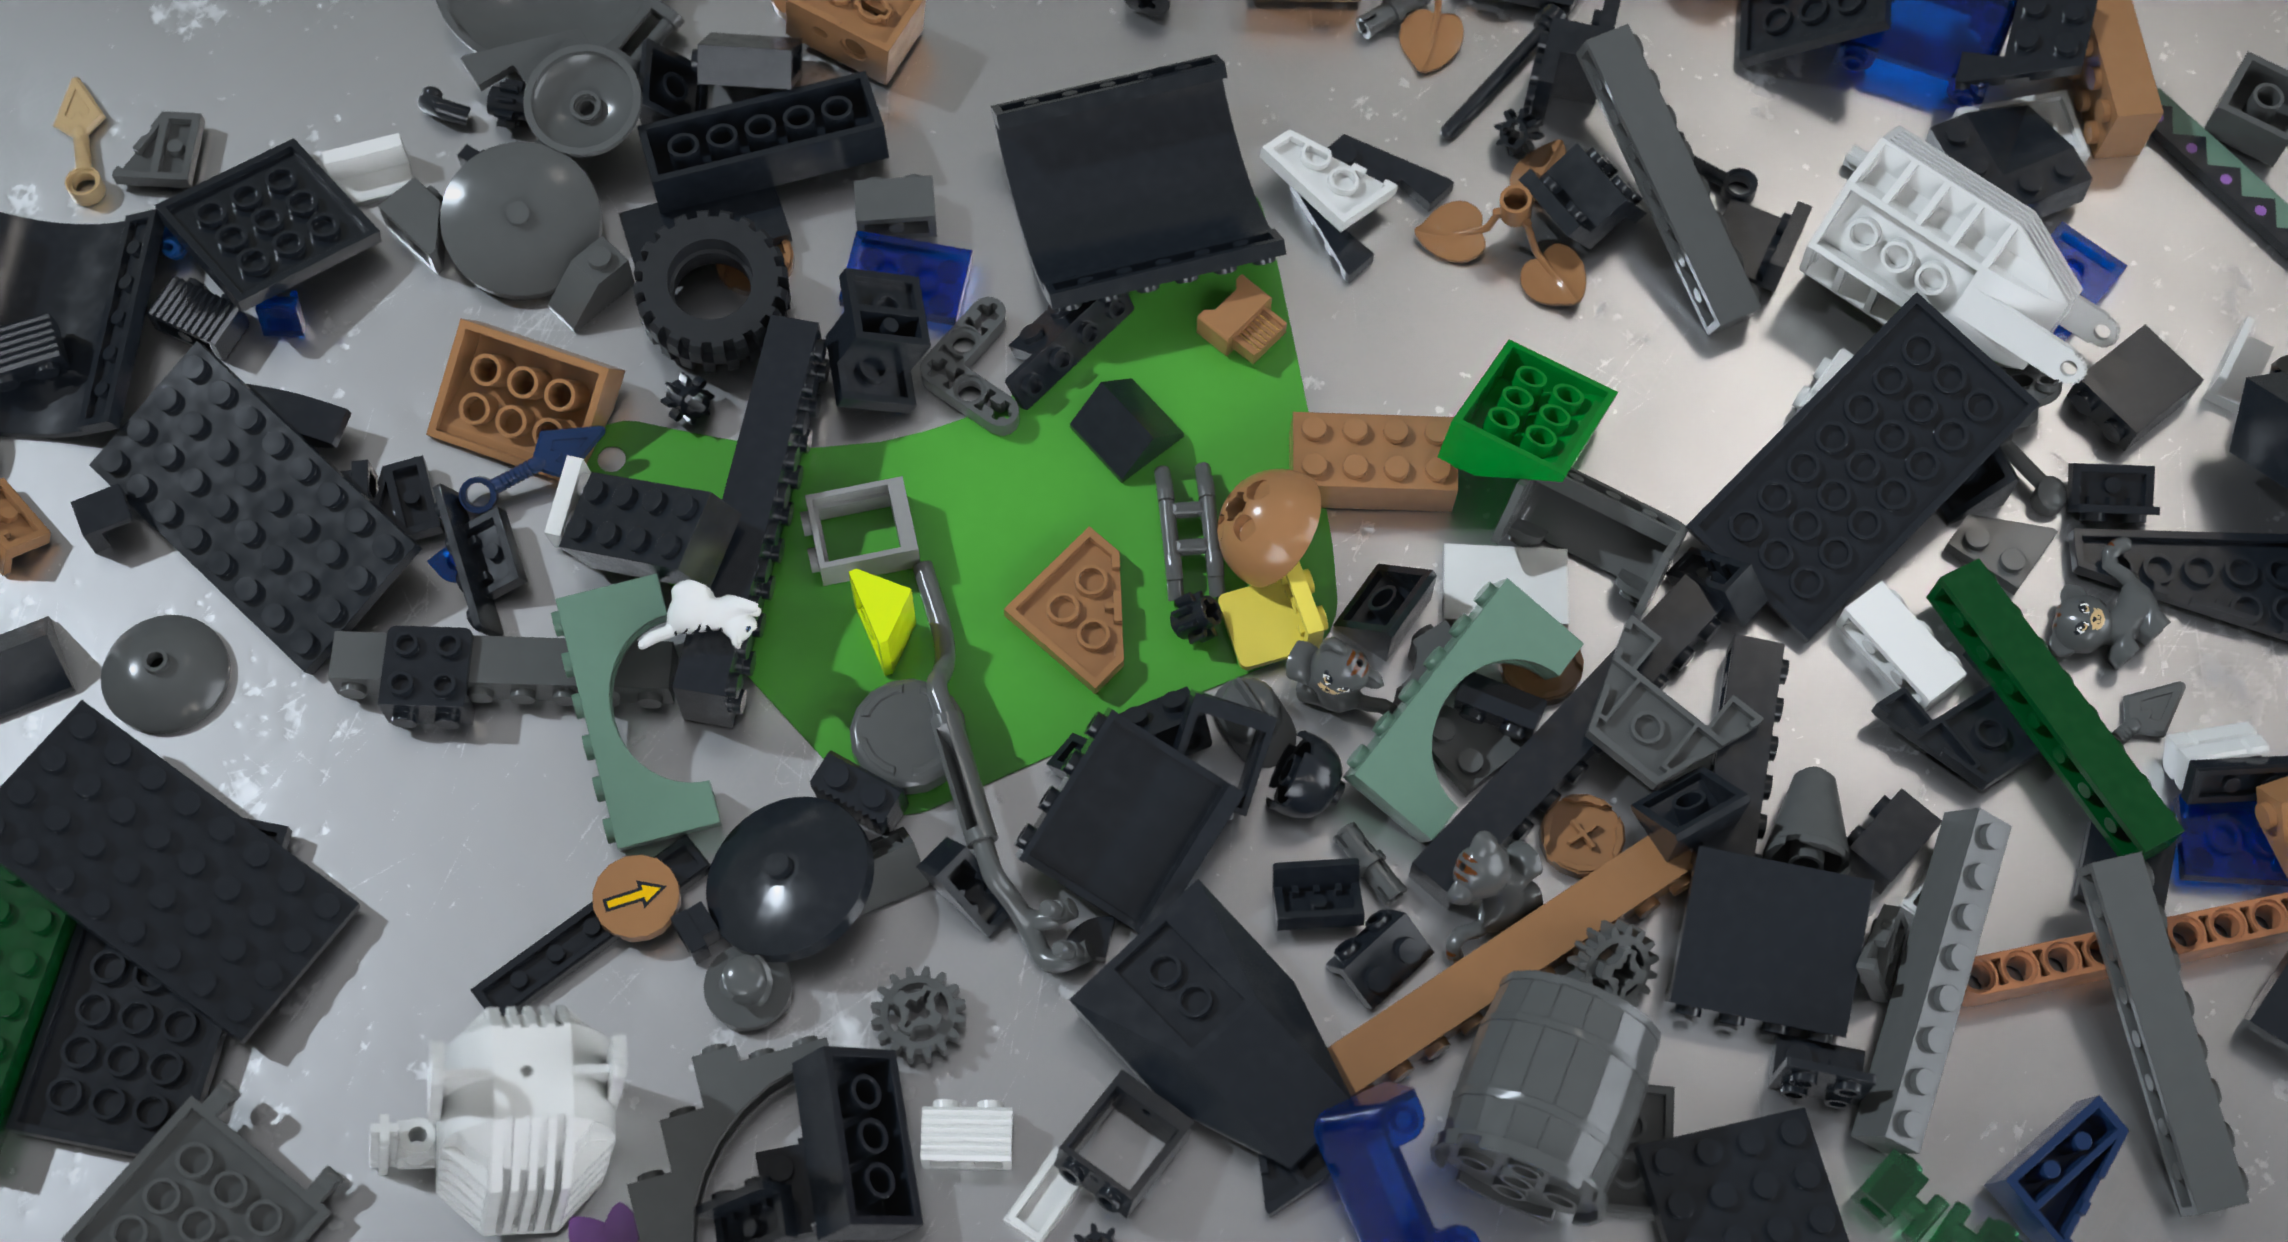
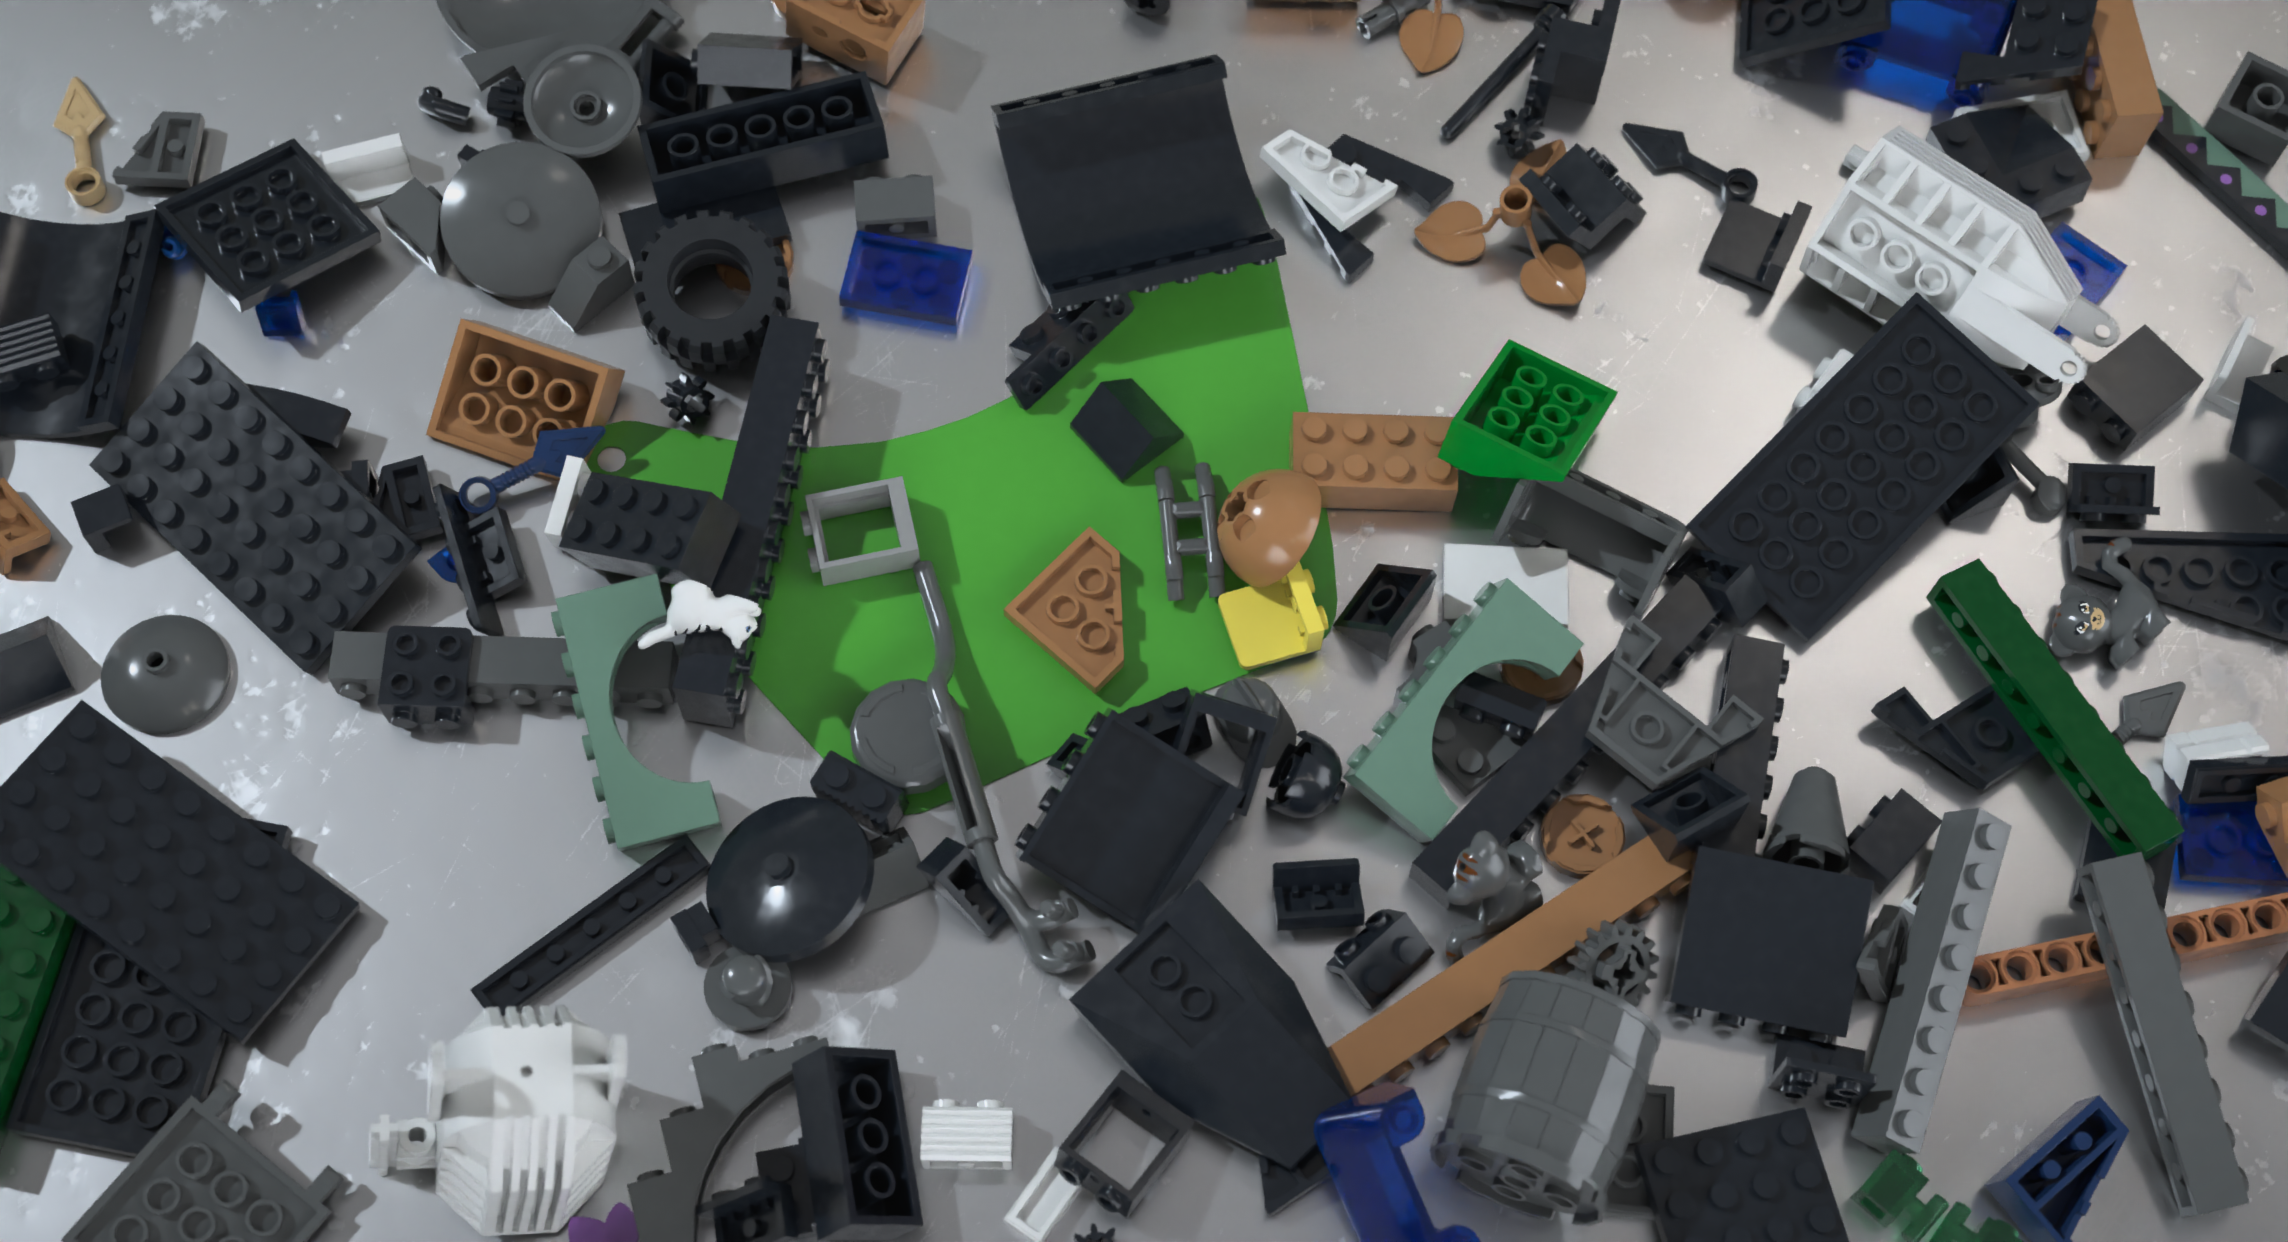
(195, 314): black brick -> none
(636, 898): medium nougat tile -> none
(877, 341): black bracket -> none
(886, 615): neon yellow slope -> none
(904, 1003): dark grey gear -> none
(958, 369): dark grey beam -> none
(1098, 932): black tile -> none
(1196, 617): black gear -> none
(1242, 322): medium nougat piece -> none
(1334, 677): dark grey animal -> none
(1371, 862): dark grey pin -> none
(1669, 179): dark grey brick -> none
(1901, 646): white brick -> none
(2002, 545): dark grey wing -> none

